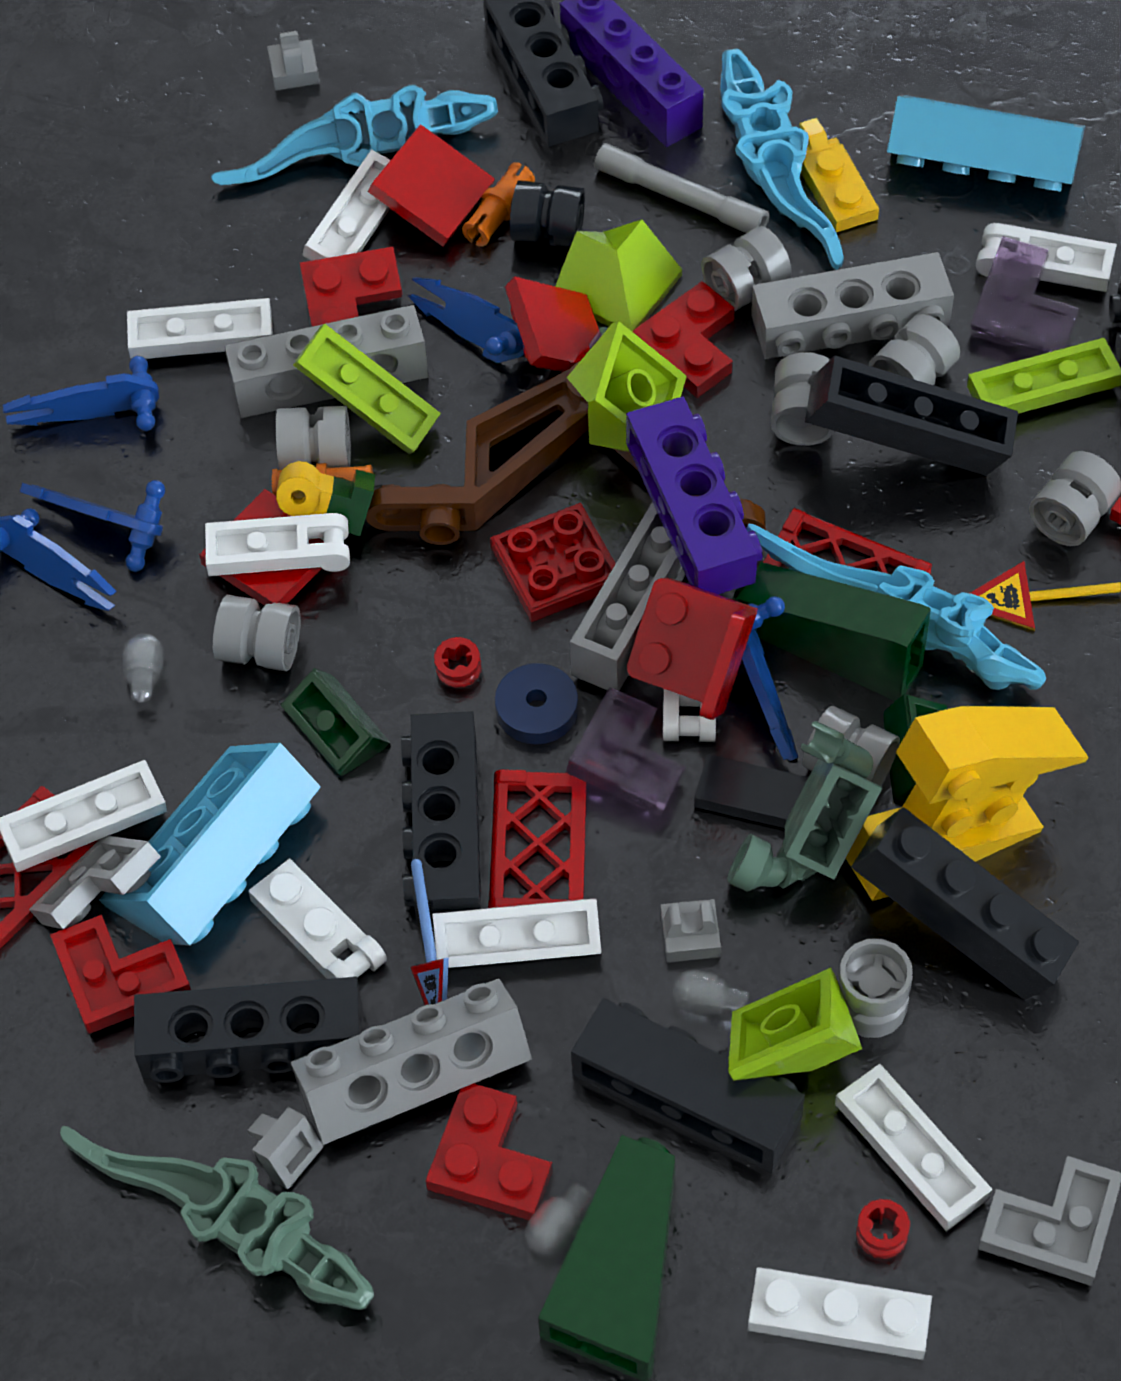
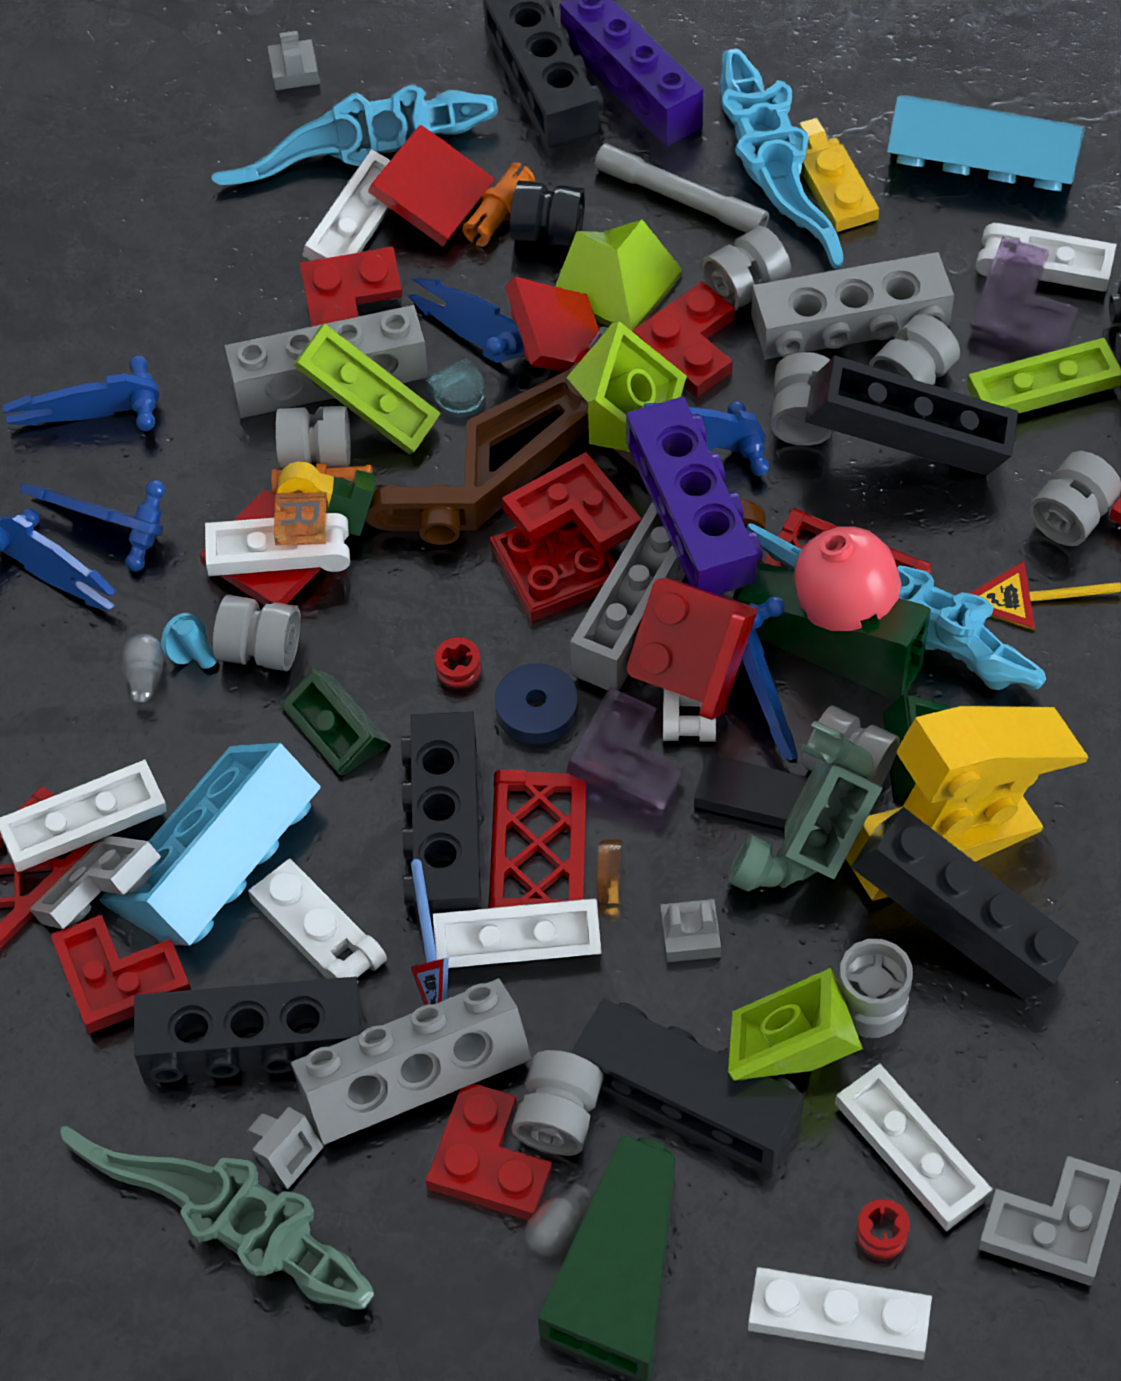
(186, 640): none -> medium azure plate
(196, 327): white plate -> none
(300, 518): none -> clear orange tile
(458, 387): none -> clear light blue tile
(556, 1109): none -> light grey wheel
(574, 493): none -> red plate
(609, 871): none -> clear orange tile
(706, 994): clear cylinder -> none
(735, 432): none -> blue piece
(846, 578): none -> coral cylinder

